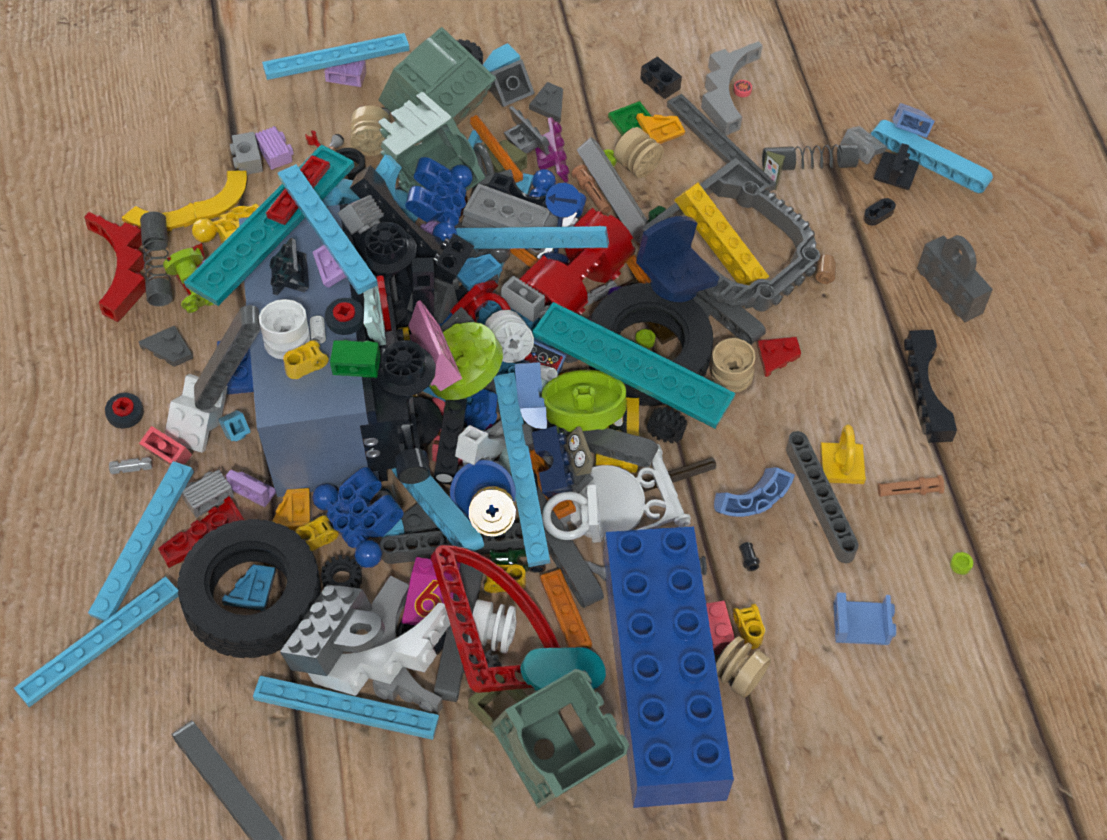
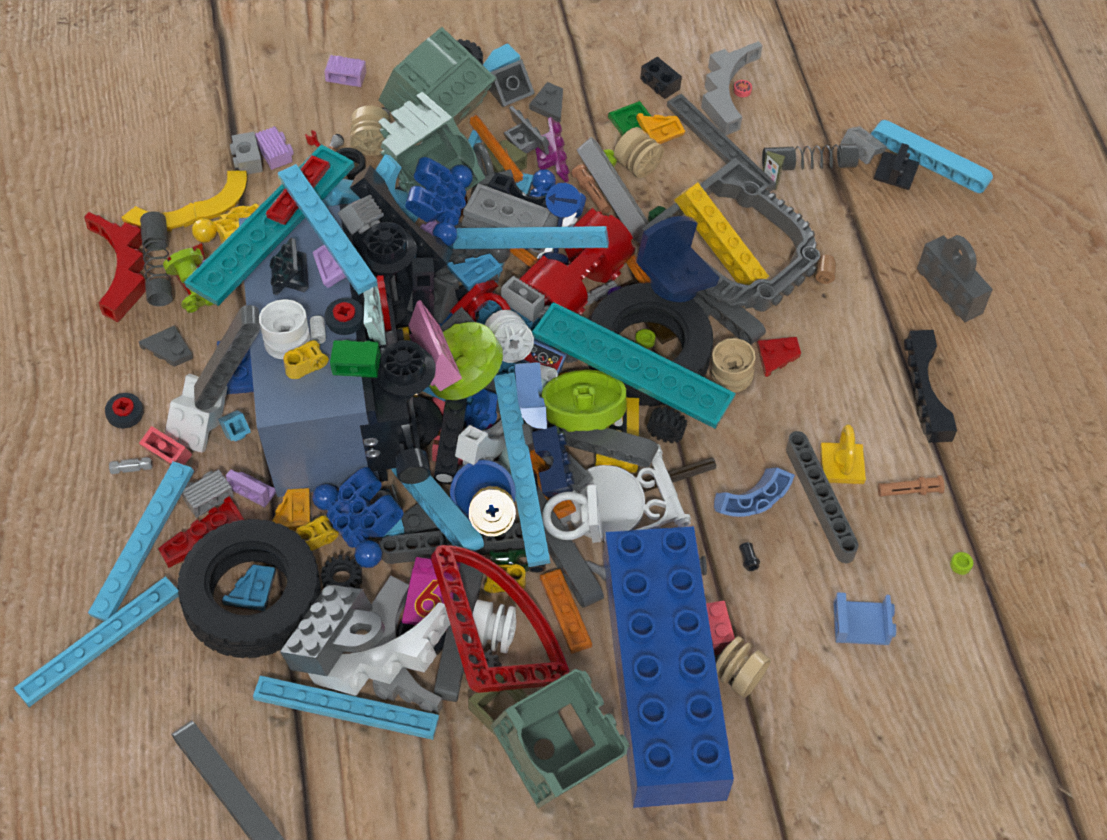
(335, 56): medium azure plate -> none
(451, 258): black brick -> none
(549, 664): teal tile -> none
(579, 452): slope -> none
(748, 622): yellow piece -> none
(877, 209): black beam -> none
(909, 118): medium blue torso -> none

